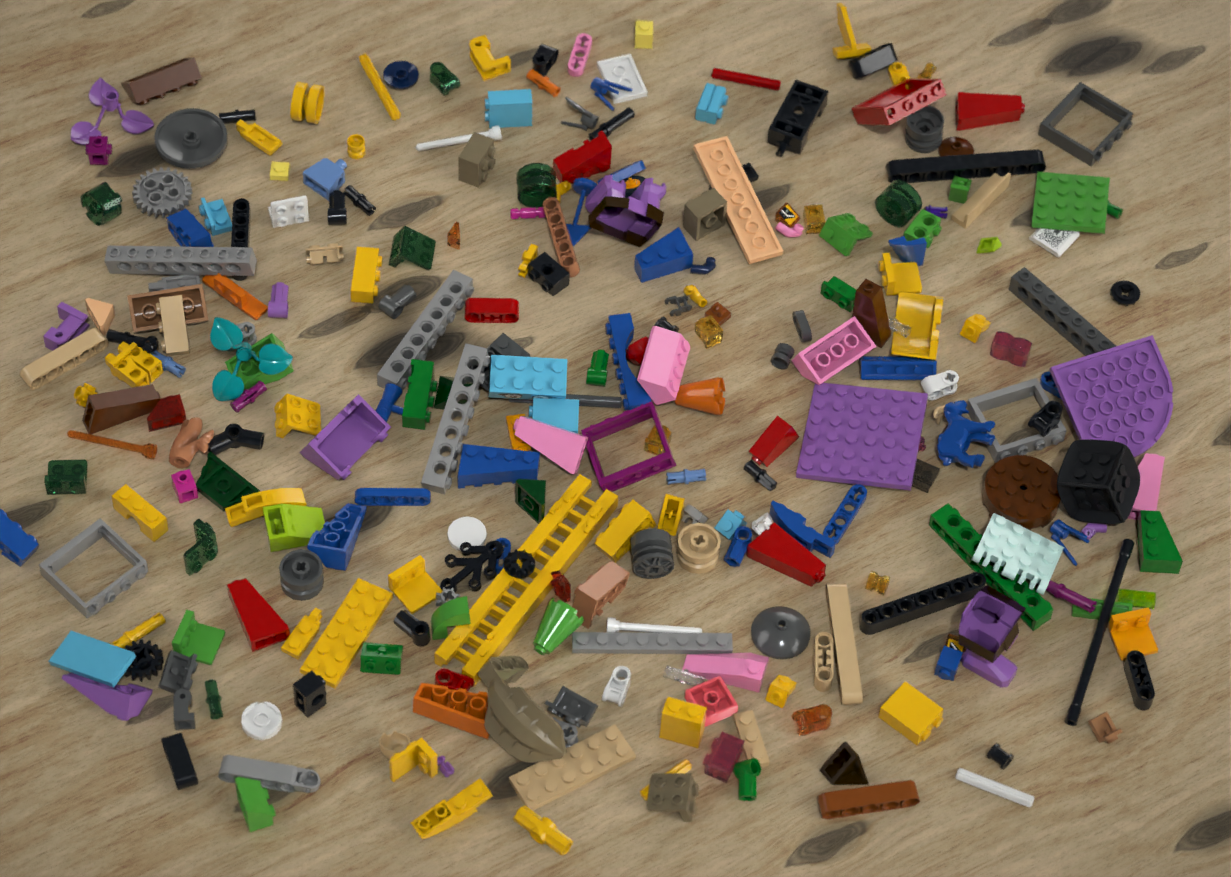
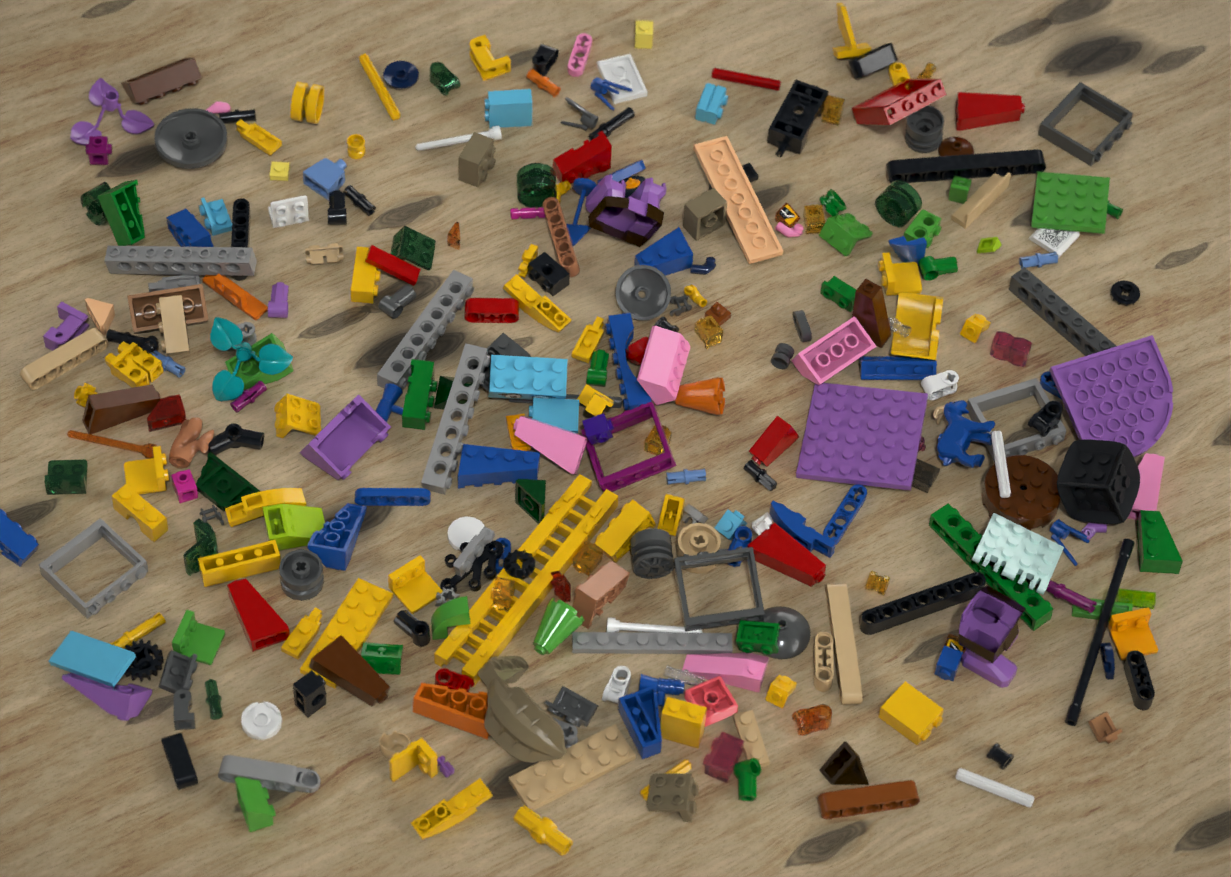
(123, 213): none -> green wedge
(147, 474): none -> yellow bracket
(162, 192): light grey gear -> none
(218, 515): none -> dark grey piece
(219, 107): none -> bright pink arm
(239, 563): none -> yellow brick
(350, 671): none -> reddish brown slope
(392, 265): none -> red tile
(473, 550): none -> light grey hinge
(502, 593): none -> clear yellow brick
(535, 306): none -> yellow slope
(588, 558): none -> clear yellow brick
(589, 341): none -> yellow hinge
(594, 400): none -> yellow piece
(598, 429): none -> dark purple brick
(642, 720): none -> blue wedge
(652, 283): none -> dark grey dish
(663, 686): none -> blue piece
(726, 618): none -> dark grey window
(758, 637): none -> green bracket
(833, 110): none -> clear yellow brick
(833, 203): none -> green wheel
(932, 268): none -> green piece
(936, 211): dark purple pin -> none
(1000, 463): none -> white axle
(1038, 260): none -> medium blue pin
(1108, 660): none -> dark blue tile

